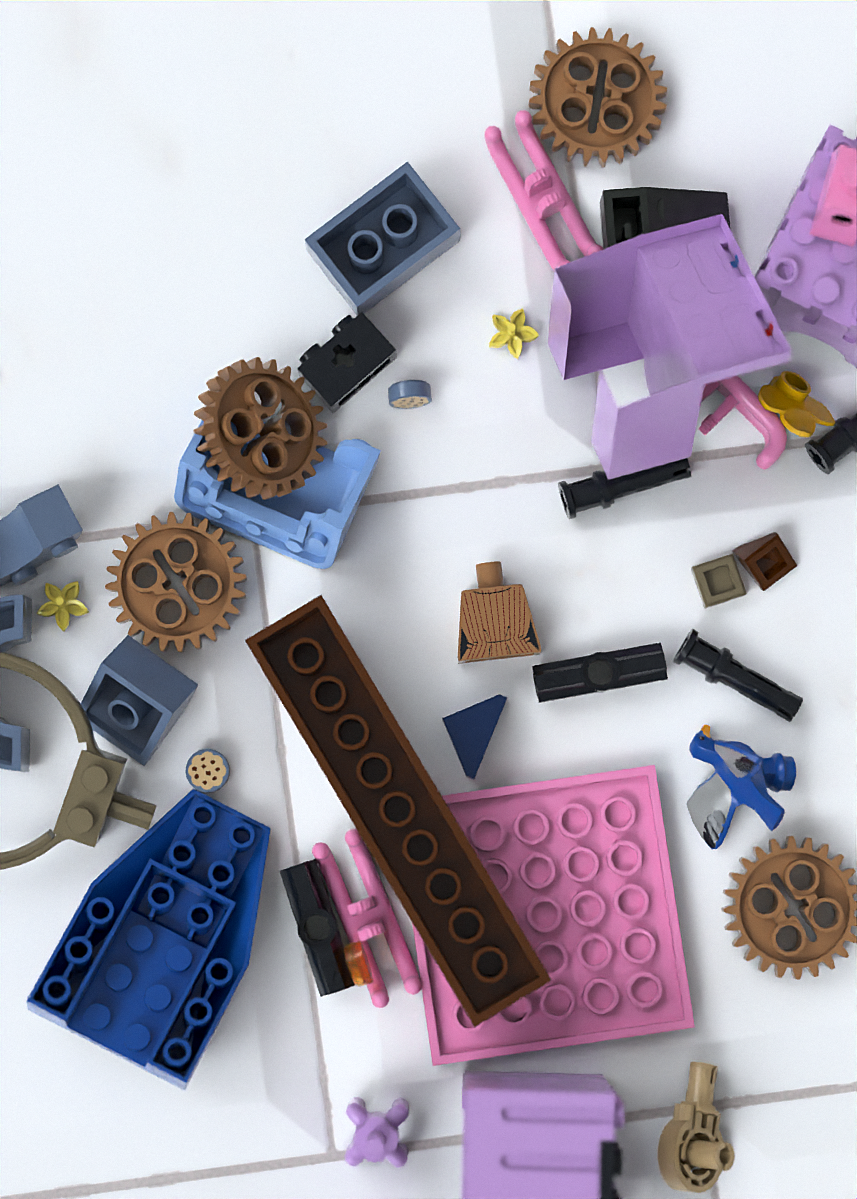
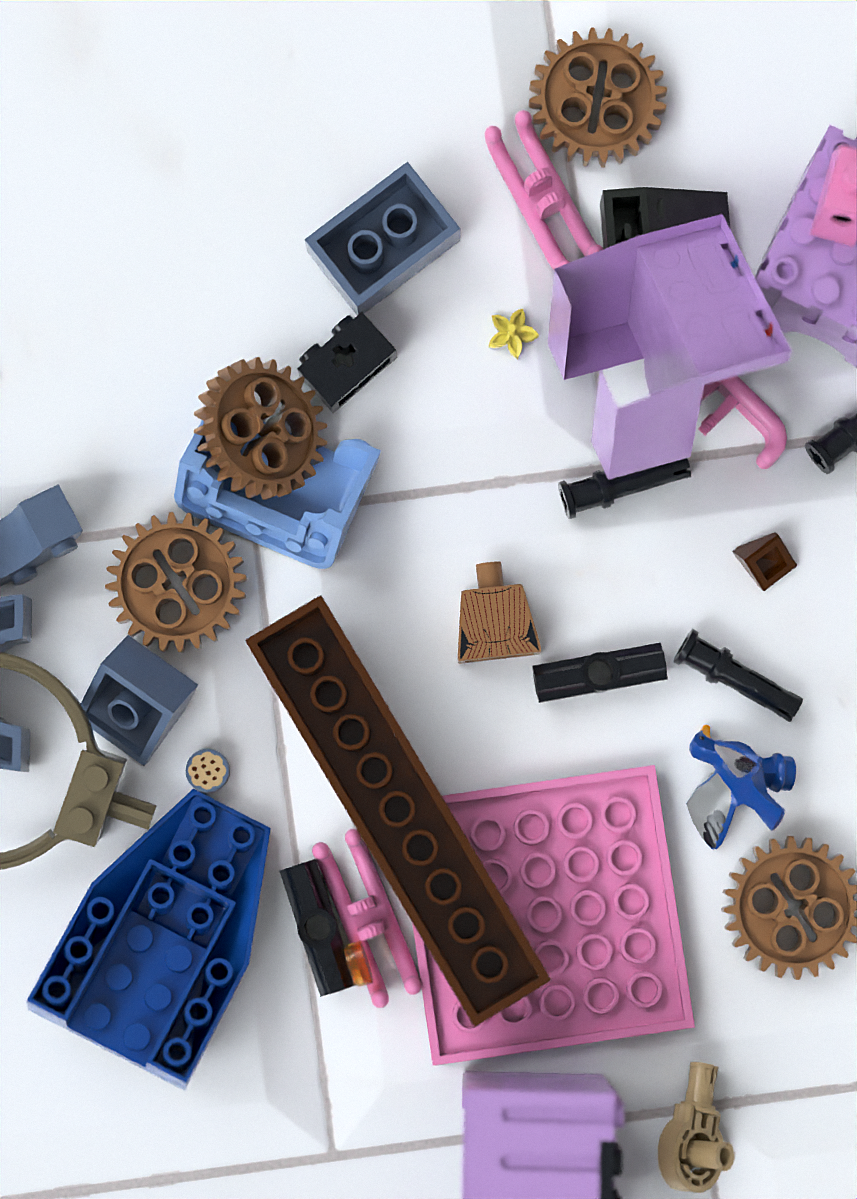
(62, 604): light yellow plant -> none
(377, 1133): lavender plant -> none
(409, 394): sand blue tile -> none
(472, 731): dark blue slope -> none
(718, 581): dark tan tile -> none
(791, 399): yellow plate -> none

